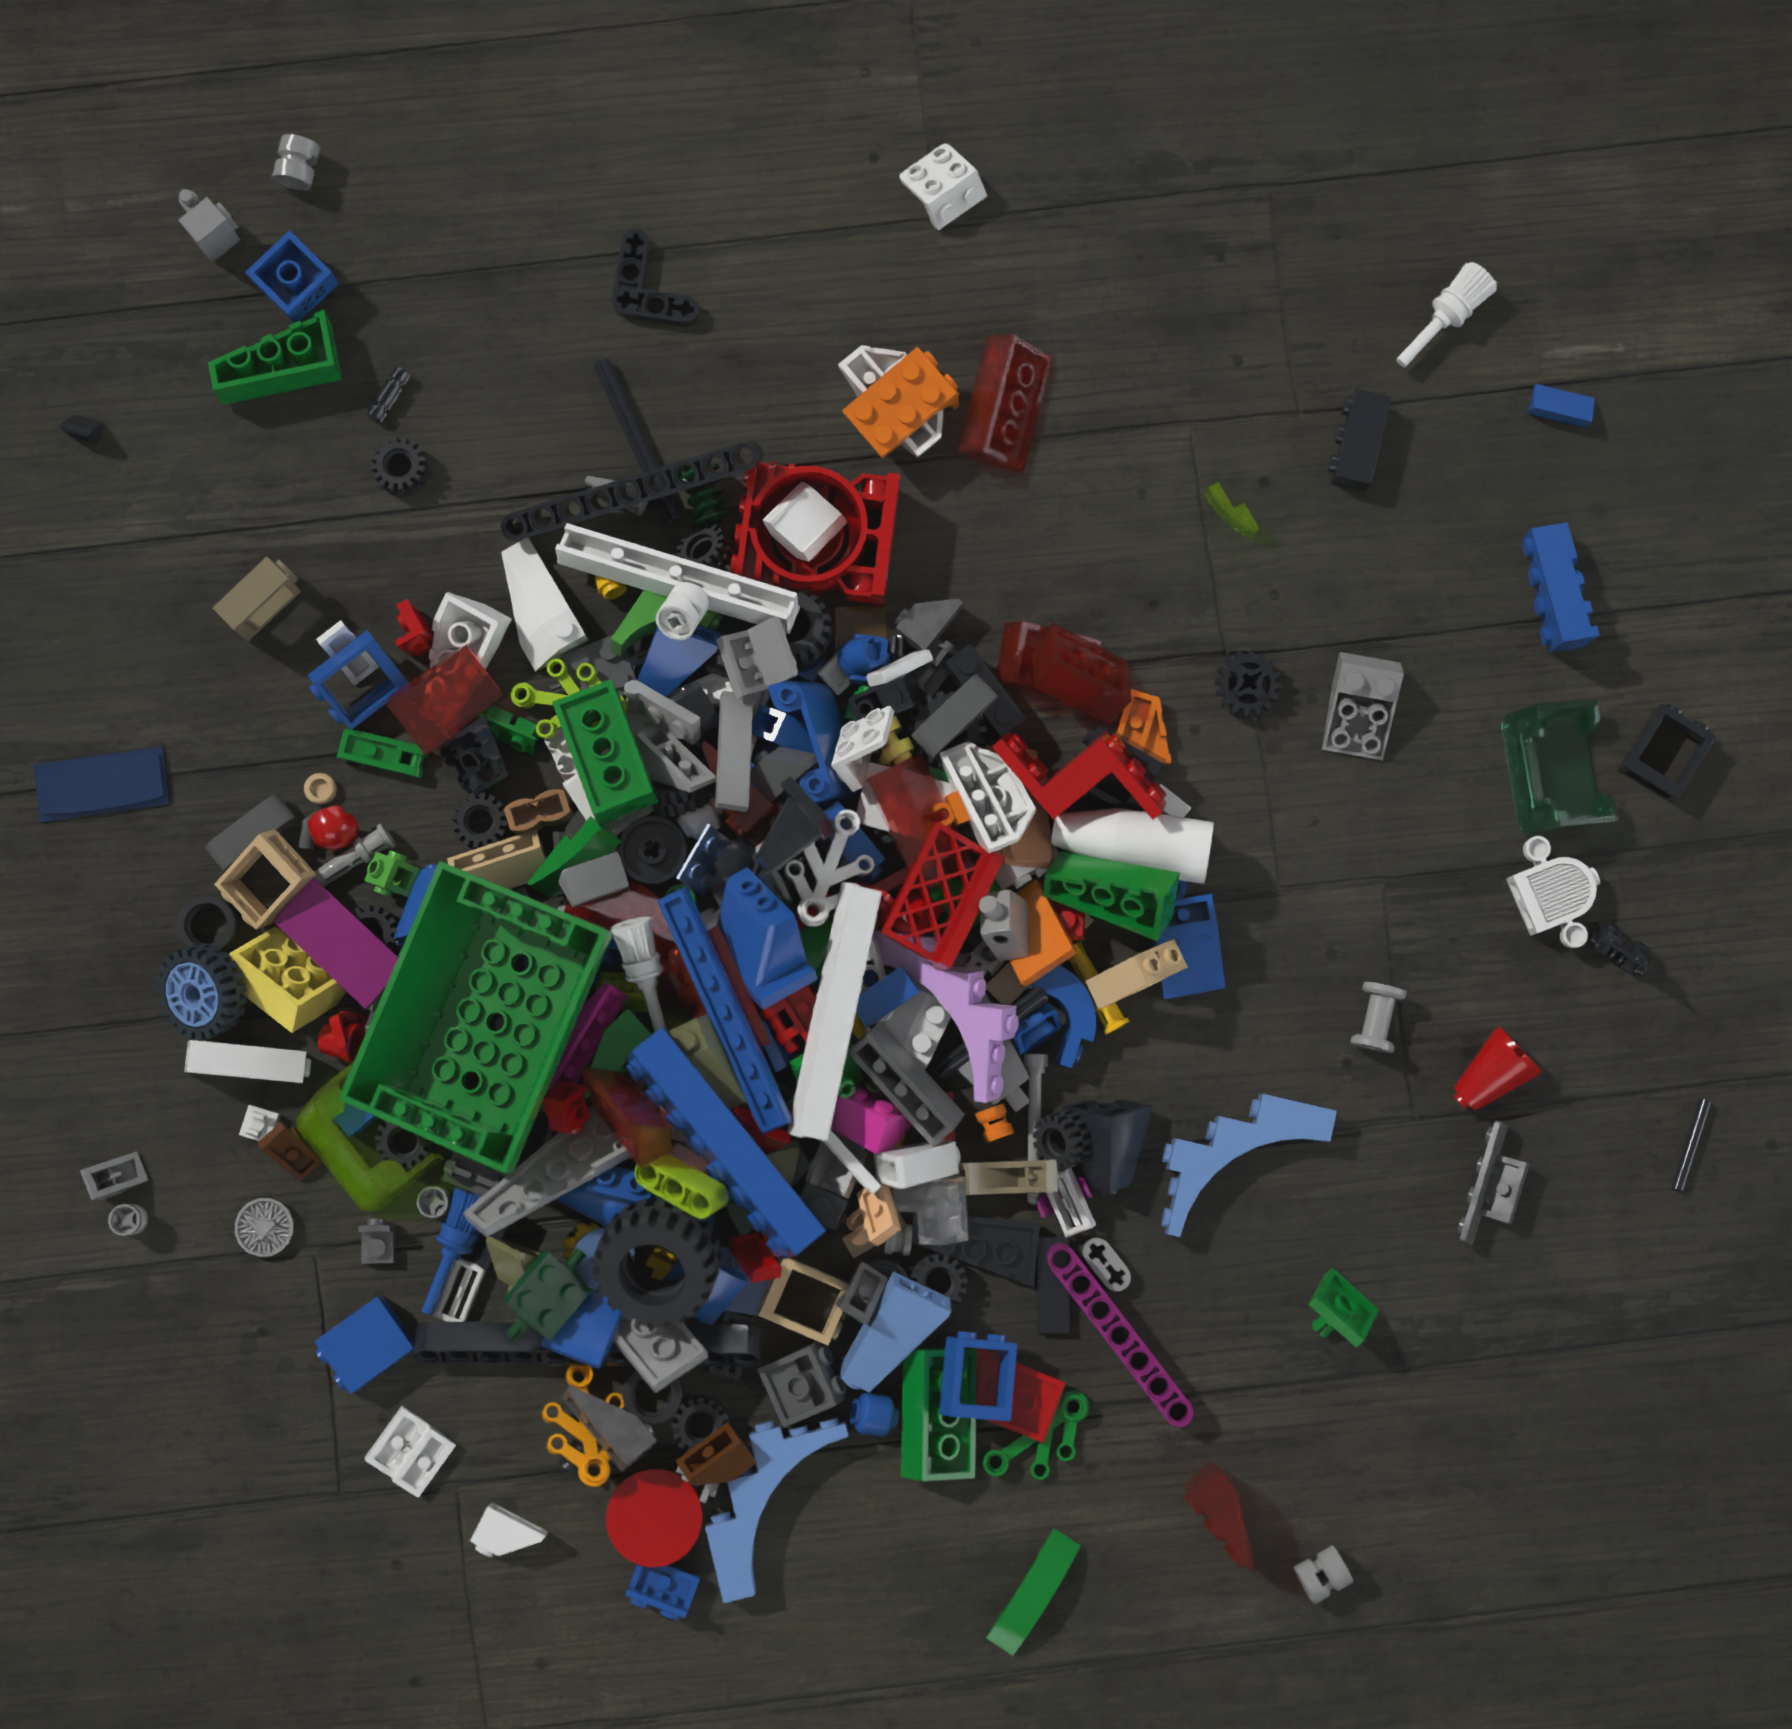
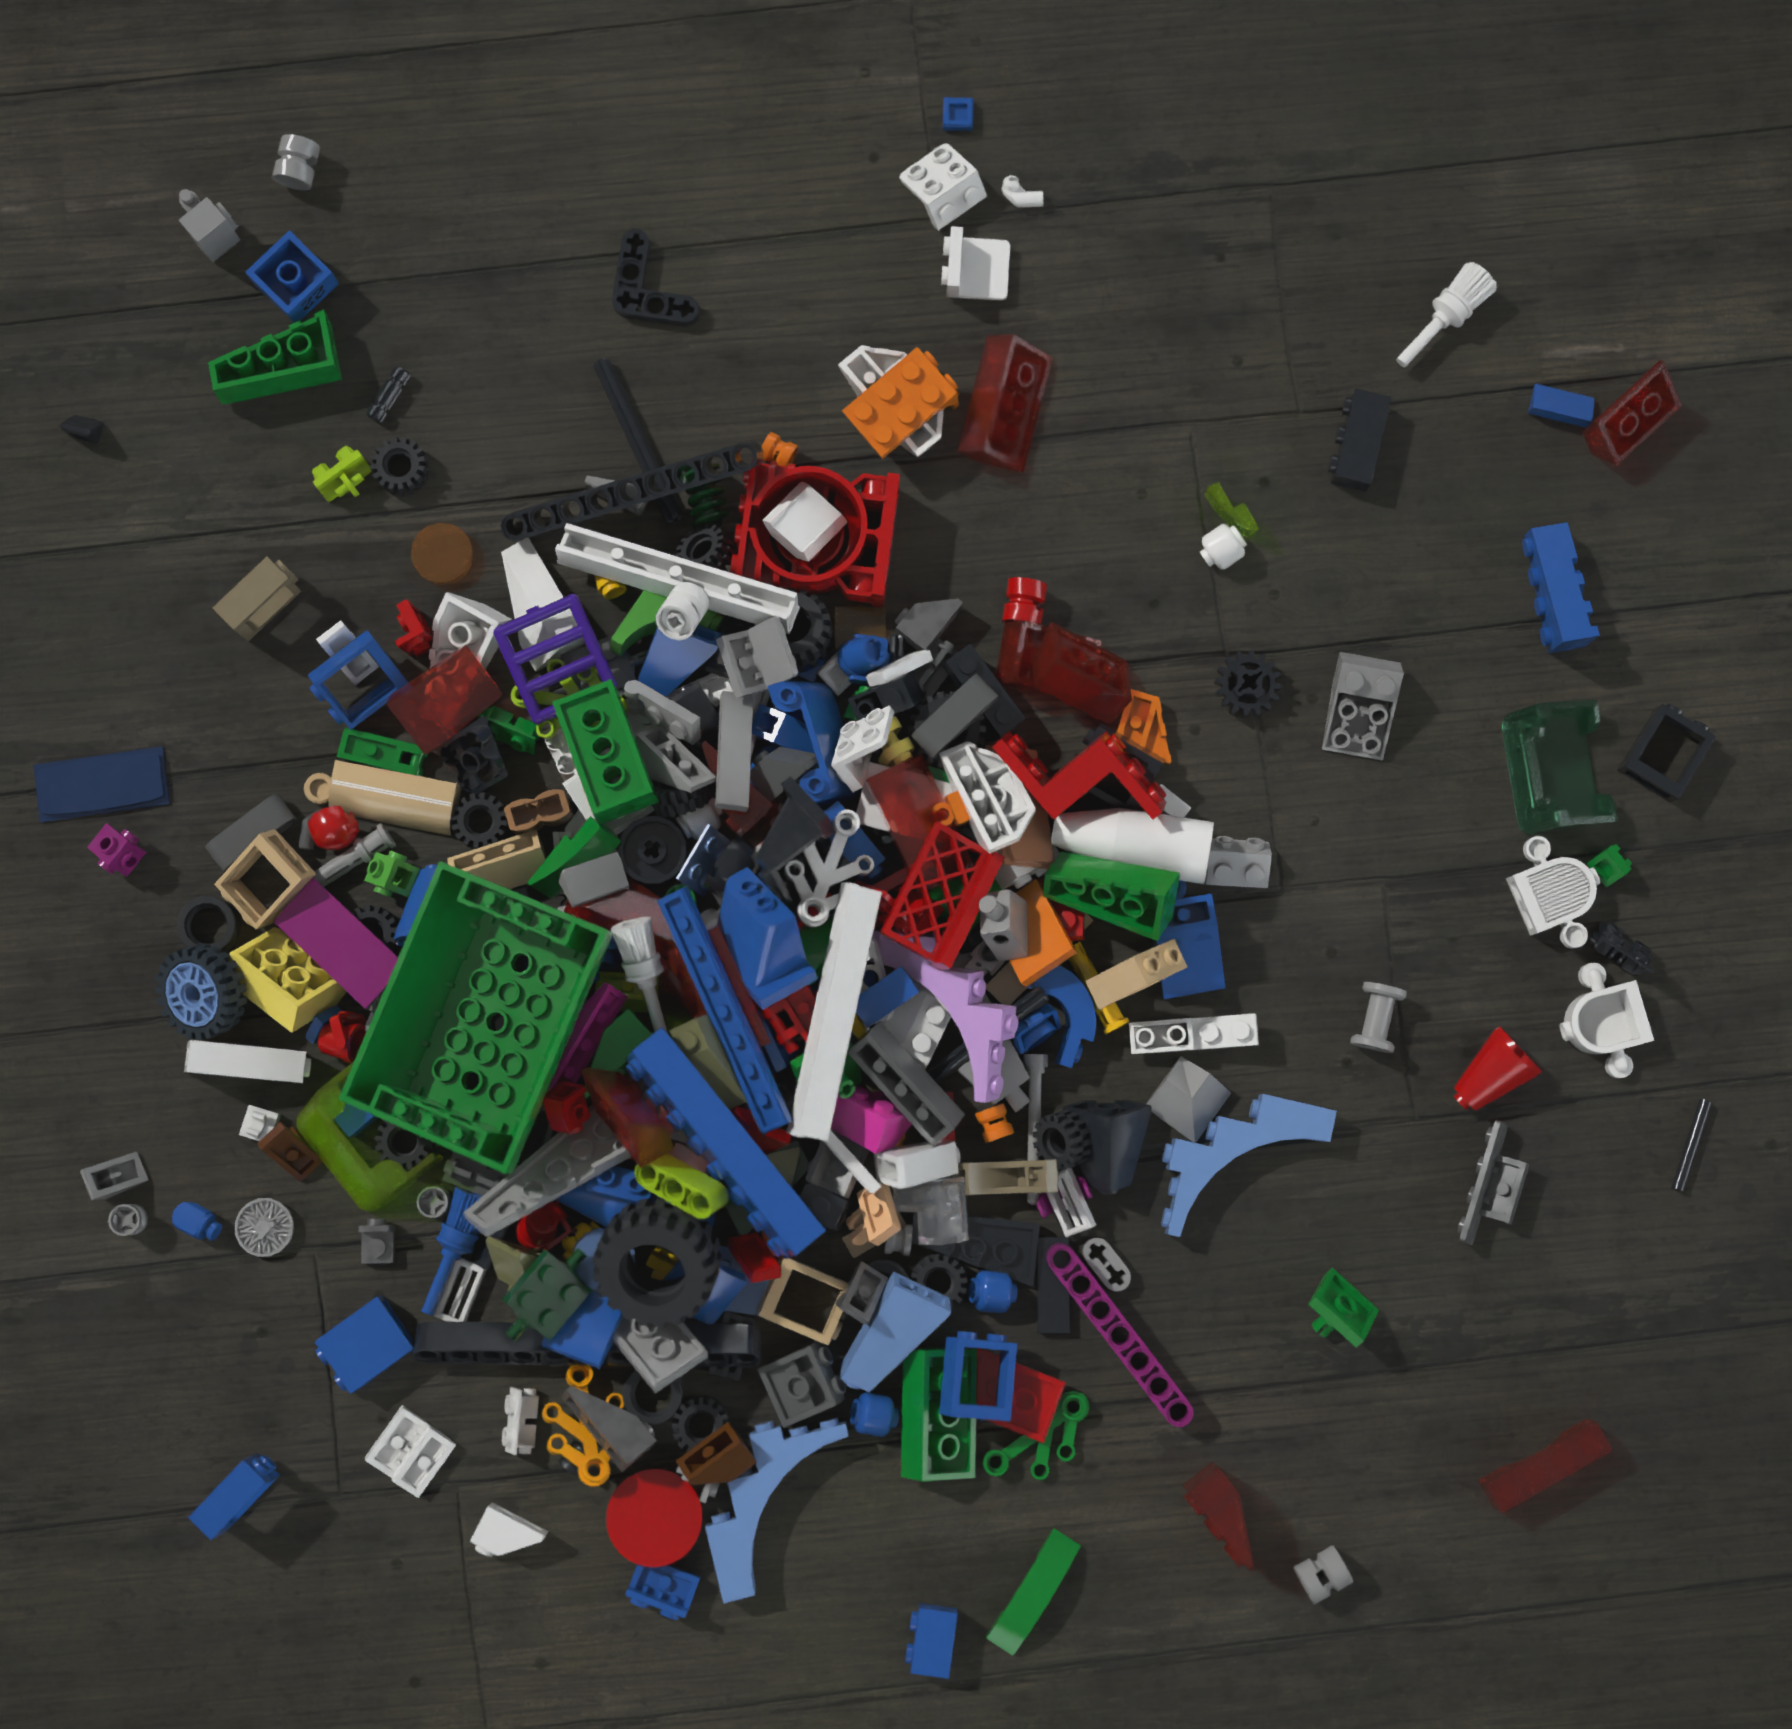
(121, 854): none -> magenta brick
(196, 1221): none -> blue arm
(234, 1495): none -> blue window
(319, 1021): none -> blue tile
(343, 476): none -> lime hips
(394, 797): none -> tan brick
(442, 553): none -> clear orange tile
(515, 660): none -> dark purple bar
(517, 1433): none -> white hinge
(539, 1227): none -> red piece
(778, 450): none -> orange wheel
(932, 1640): none -> blue brick
(958, 114): none -> blue tile
(975, 267): none -> white bracket
(992, 1292): none -> blue head
(1018, 196): none -> white arm
(1025, 599): none -> red wheel
(1188, 1099): none -> light grey slope
(1193, 1034): none -> white slope
(1223, 546): none -> white head
(1239, 862): none -> light grey bracket
(1563, 1457): none -> clear red arch
(1607, 1020): none -> white piece
(1610, 865): none -> green tile
(1633, 416): none -> clear red slope

